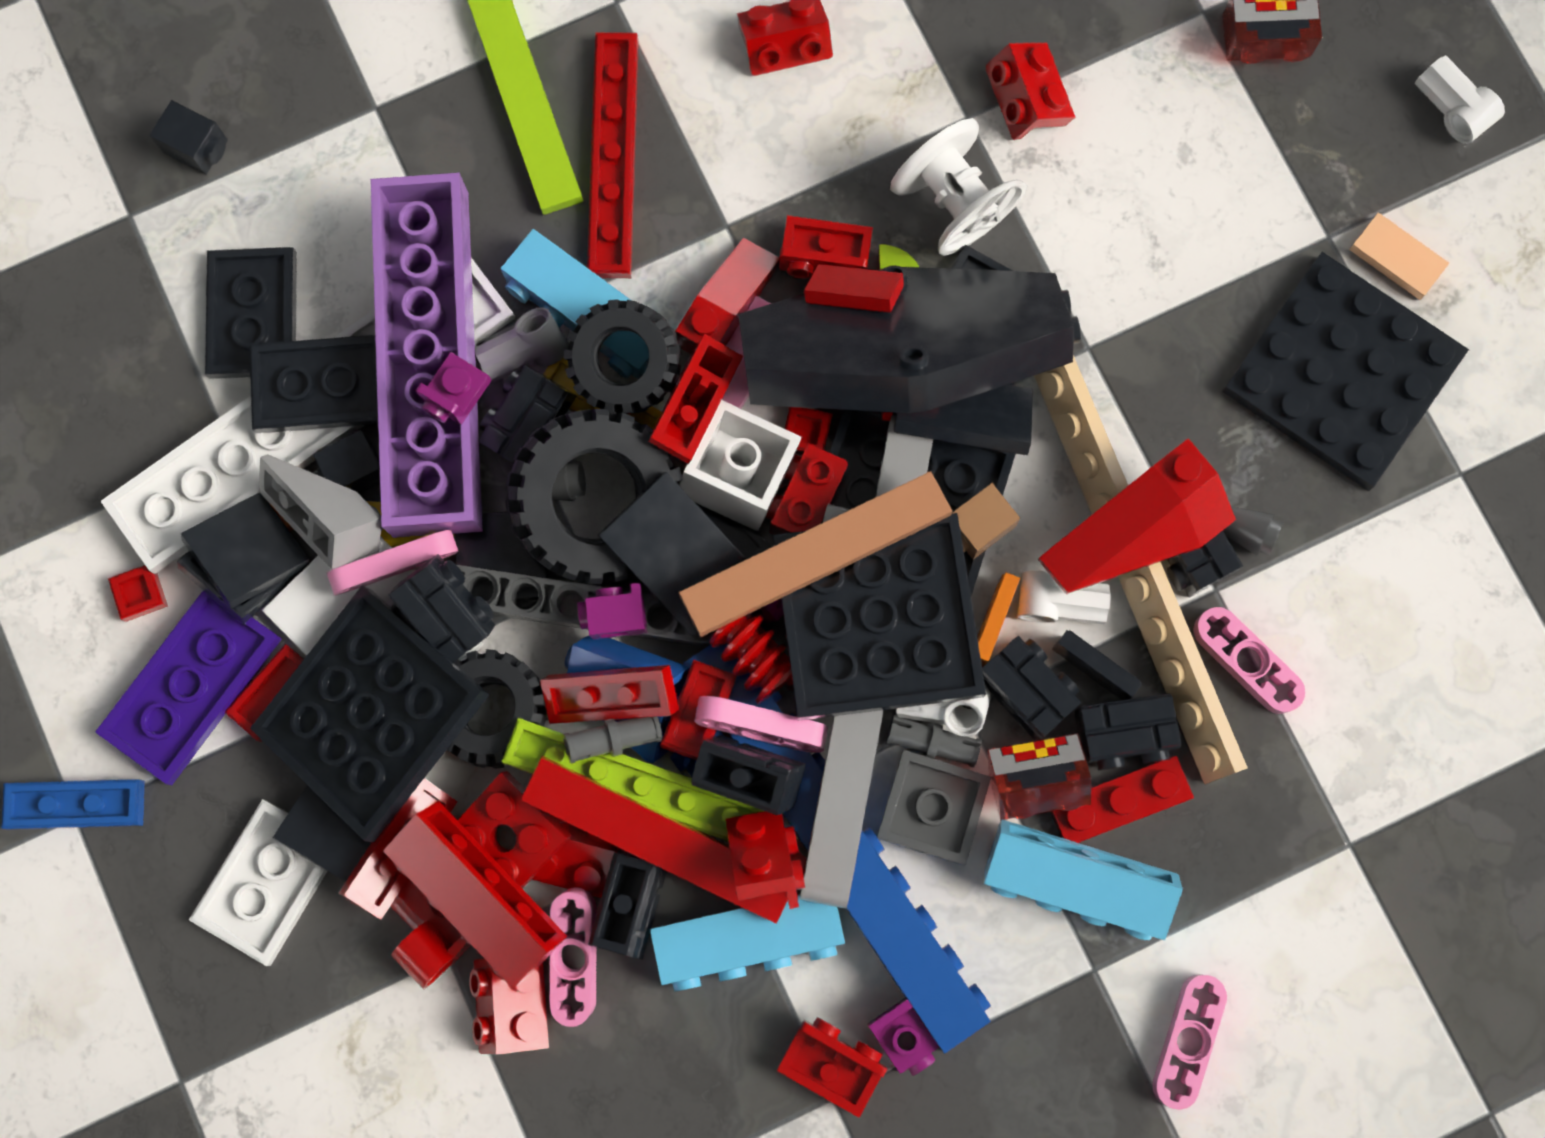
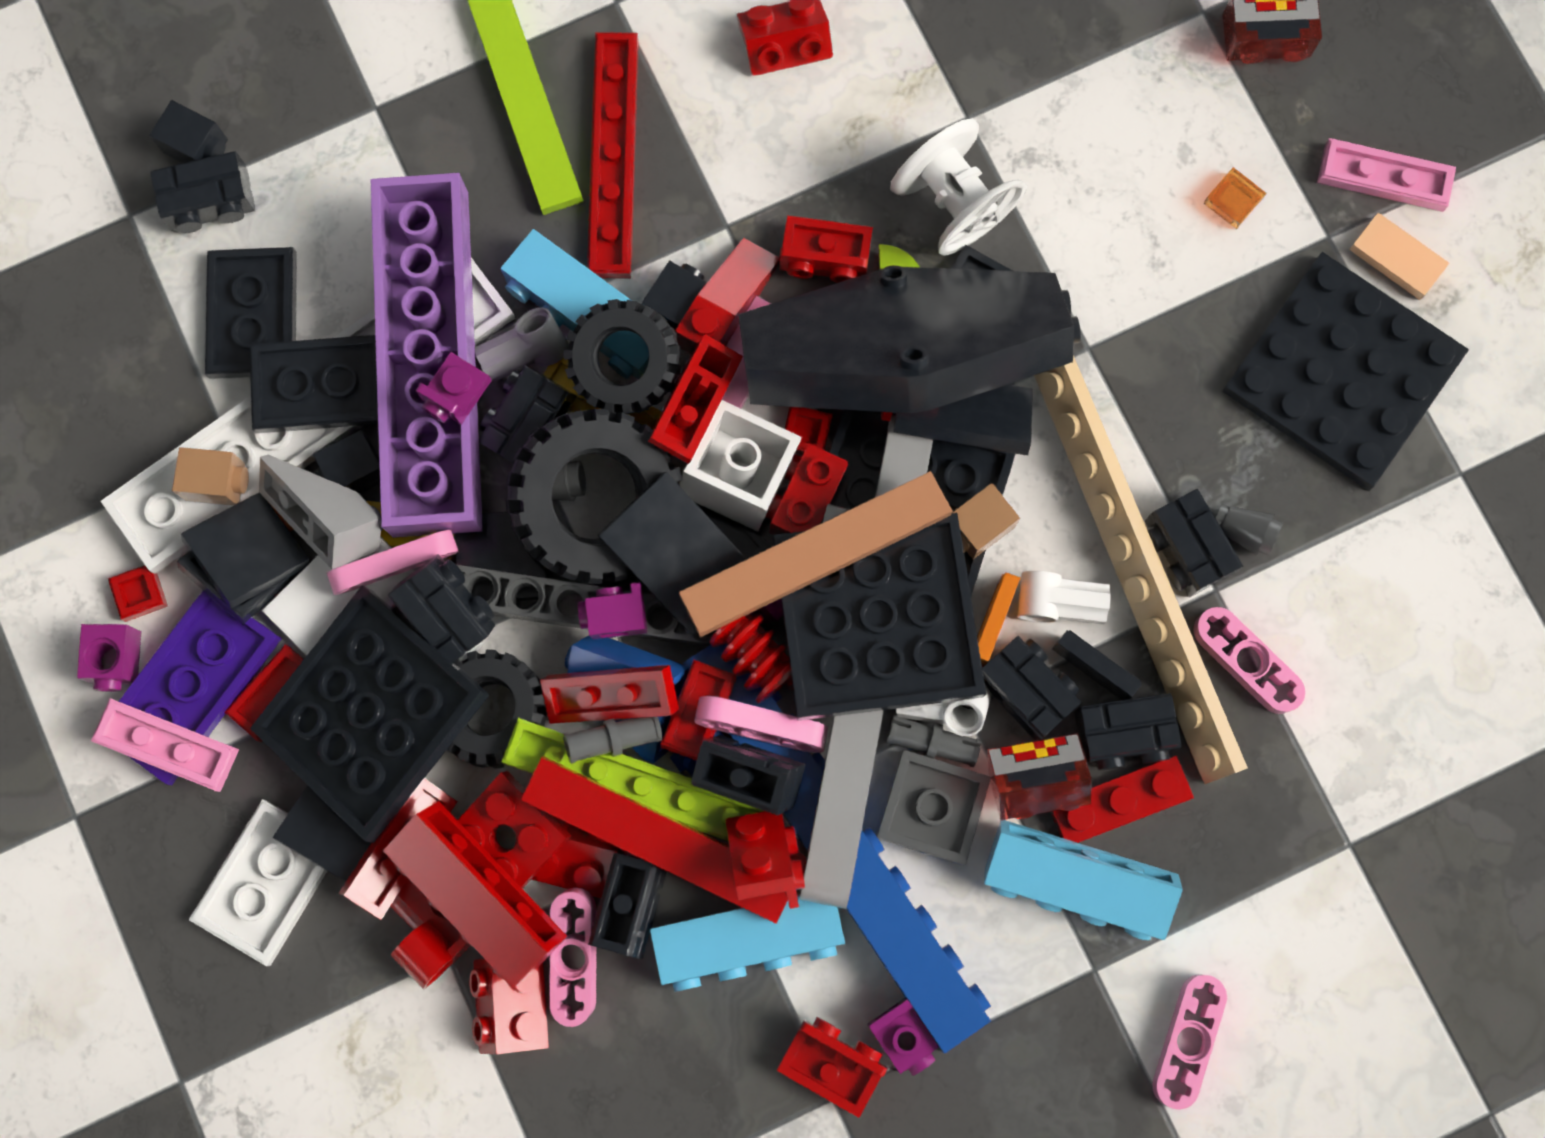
(73, 804): blue tile -> none
(96, 642): none -> magenta brick
(165, 745): none -> bright pink tile
(203, 192): none -> black brick
(210, 476): none -> medium nougat brick
(674, 292): none -> black brick
(854, 288): red tile -> none
(1029, 88): red bracket -> none
(1156, 517): red wedge -> none
(1235, 198): none -> clear orange tile
(1386, 175): none -> bright pink tile
(1466, 108): white piece -> none

